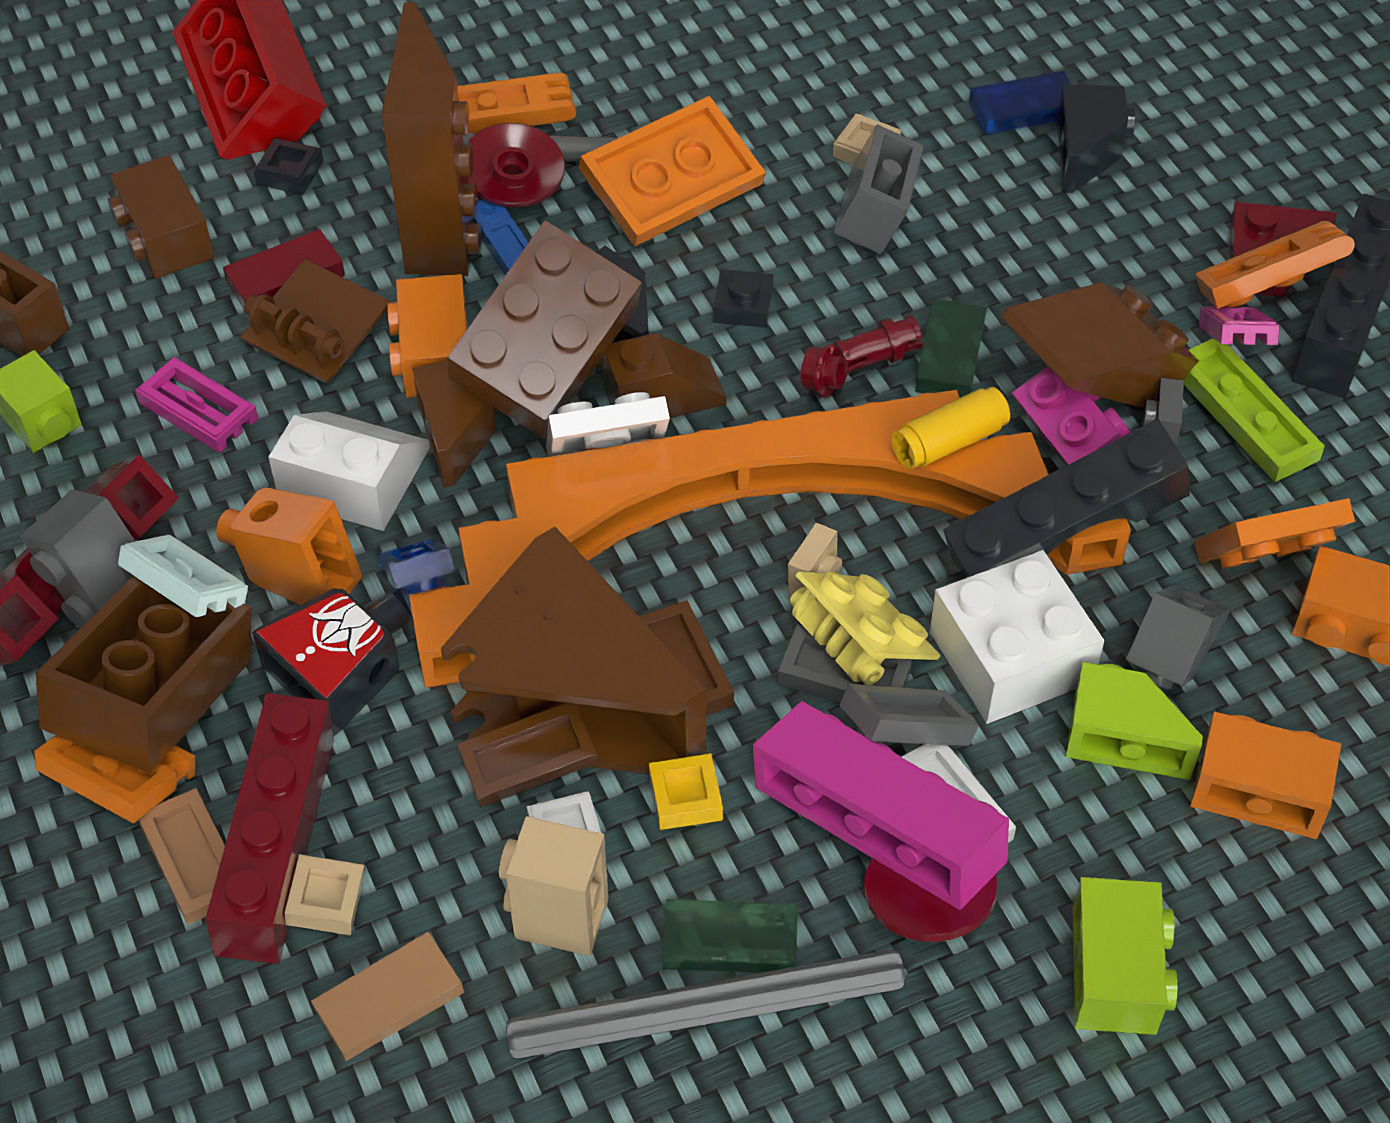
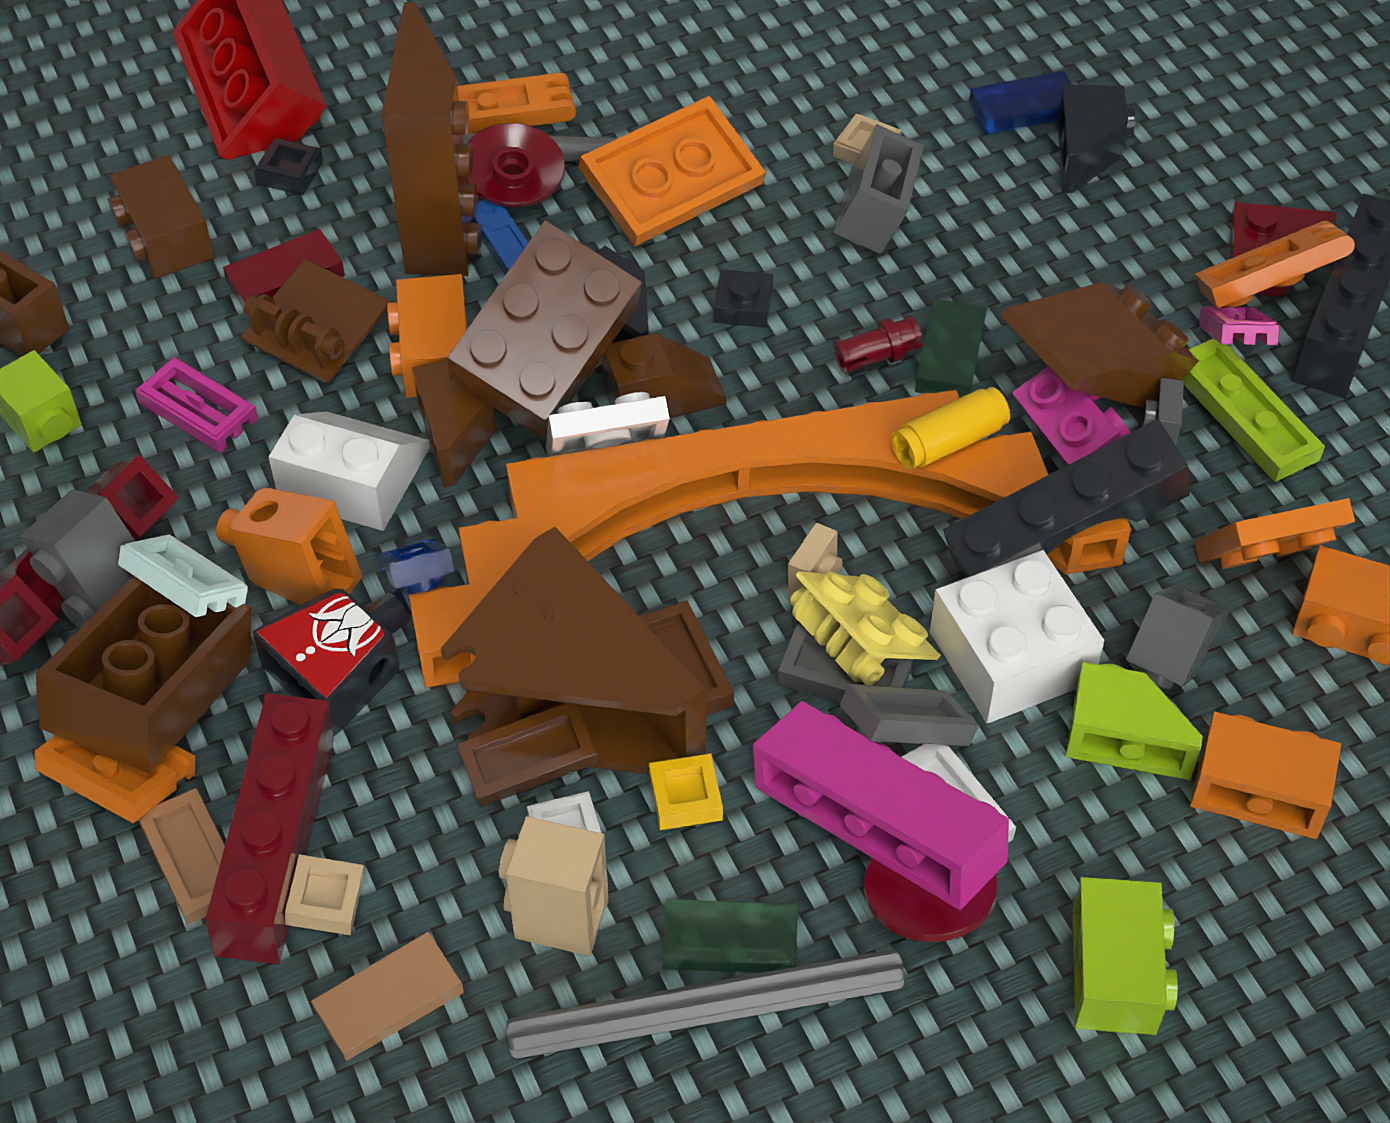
(823, 370): dark red plate -> none

